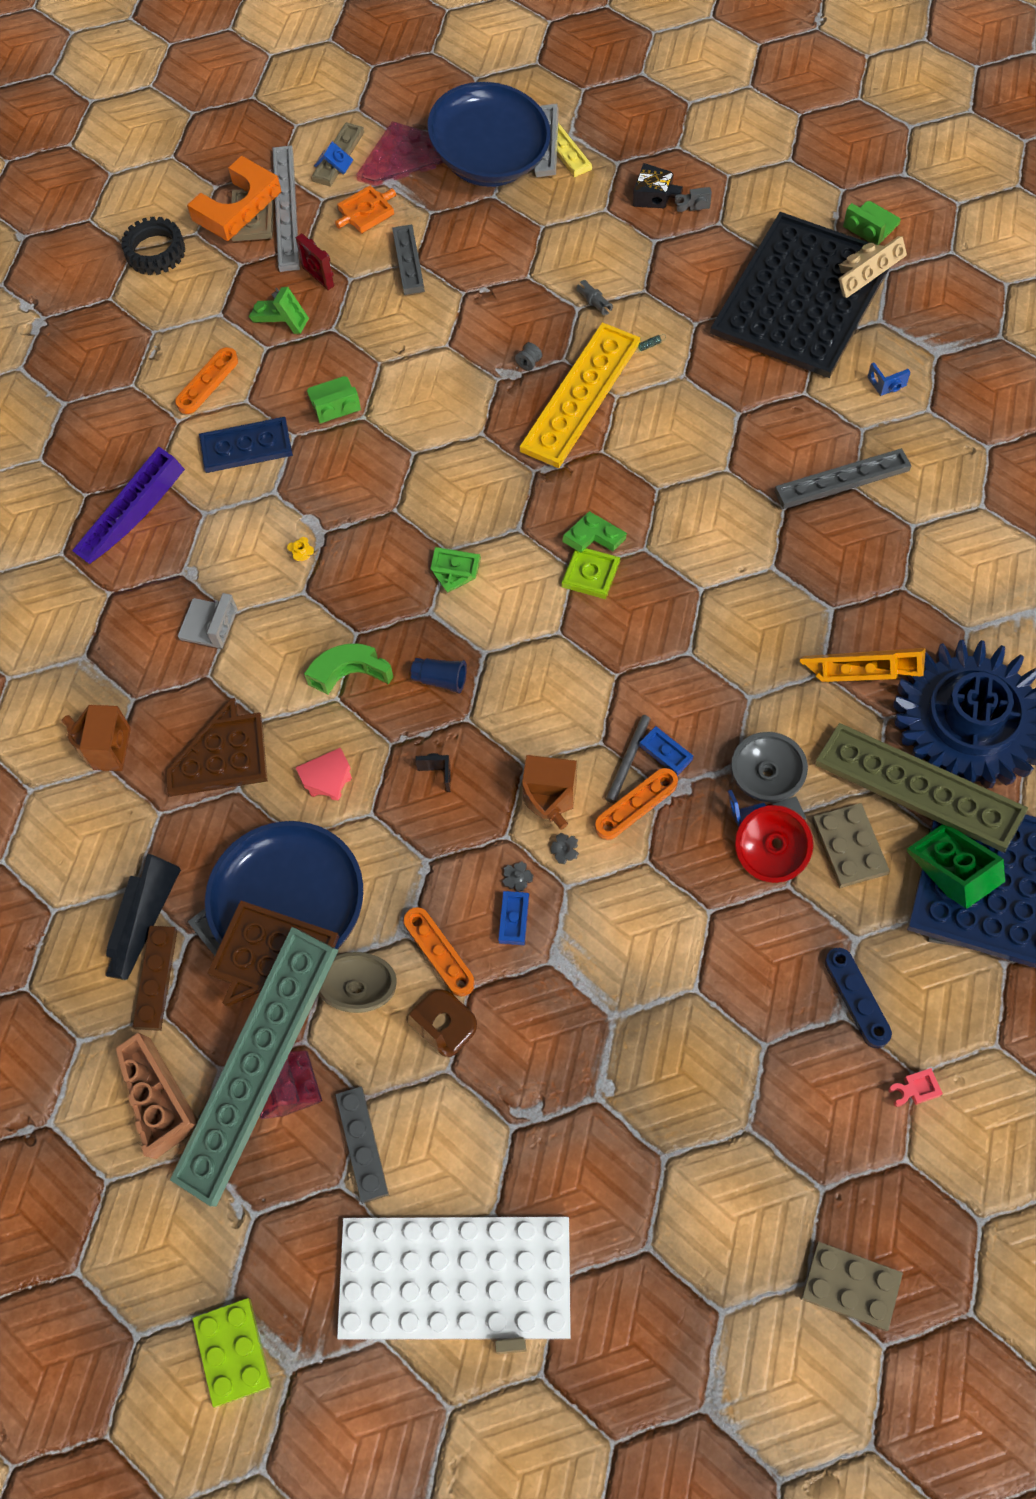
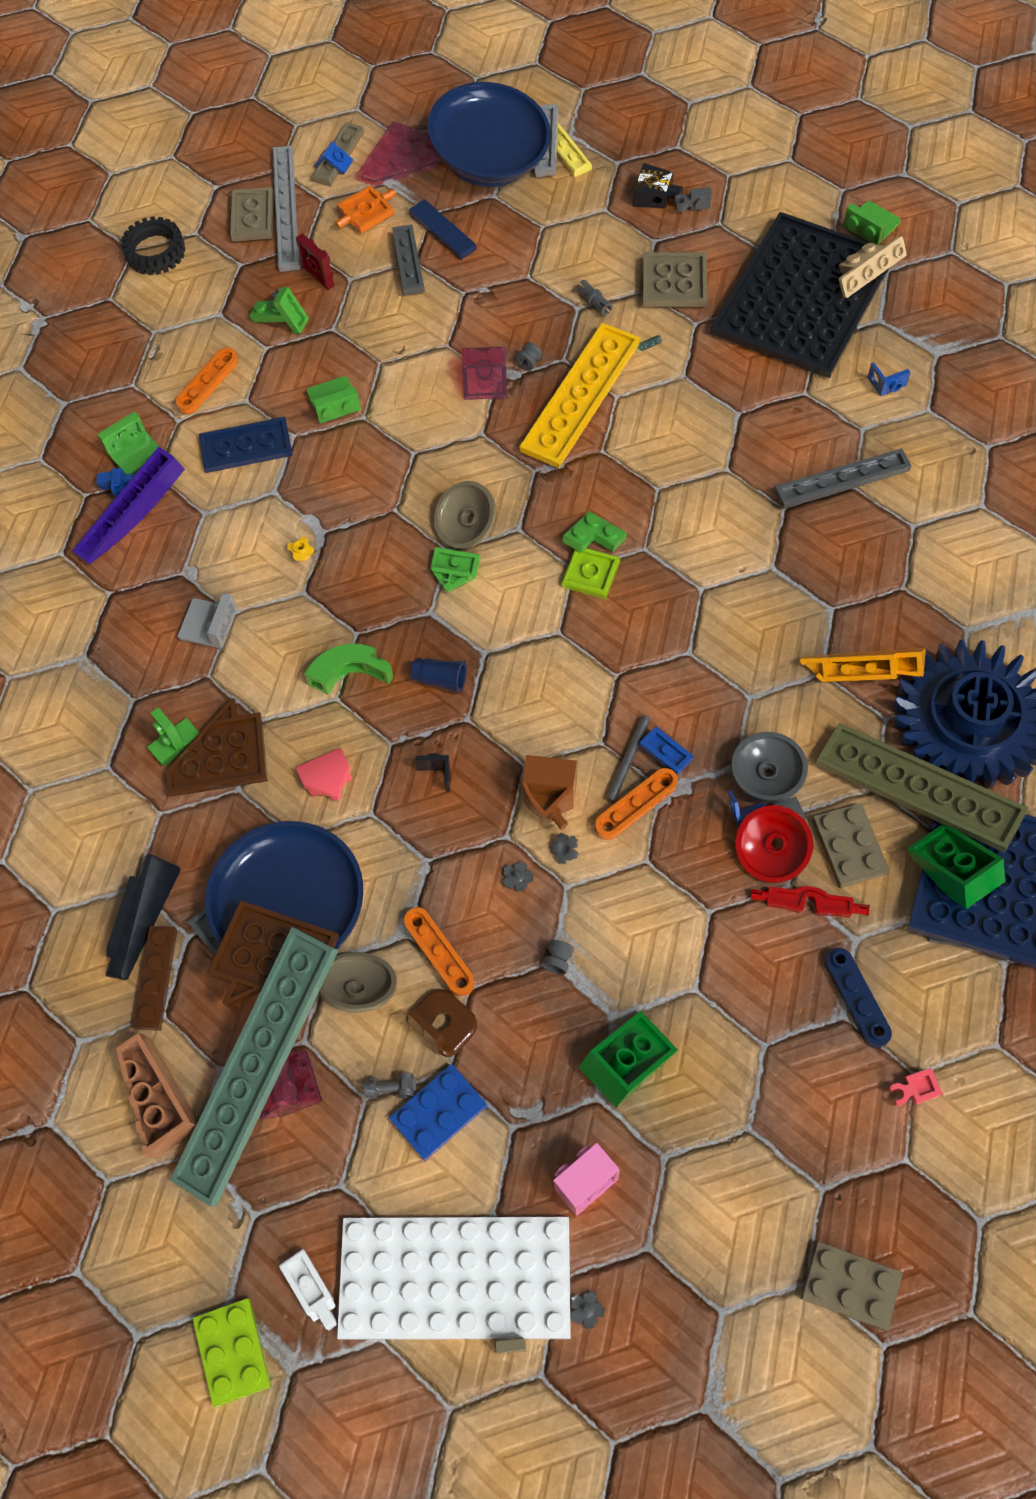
(100, 736): dark orange piece -> none
(114, 480): none -> blue piece
(128, 443): none -> bright green bracket
(172, 738): none -> bright green bracket
(229, 219): orange arch -> none
(309, 1288): none -> white hinge
(362, 1145): dark grey plate -> none
(404, 1086): none -> flat silver bar
(438, 1112): none -> blue plate
(442, 229): none -> dark blue tile
(455, 513): none -> dark tan dish
(484, 373): none -> clear pink slope
(513, 918): blue plate -> none
(557, 957): none -> dark grey wheel
(585, 1178): none -> bright pink brick
(586, 1309): none -> dark grey plant
(627, 1058): none -> green slope
(675, 279): none -> dark tan plate
(824, 903): none -> red piece

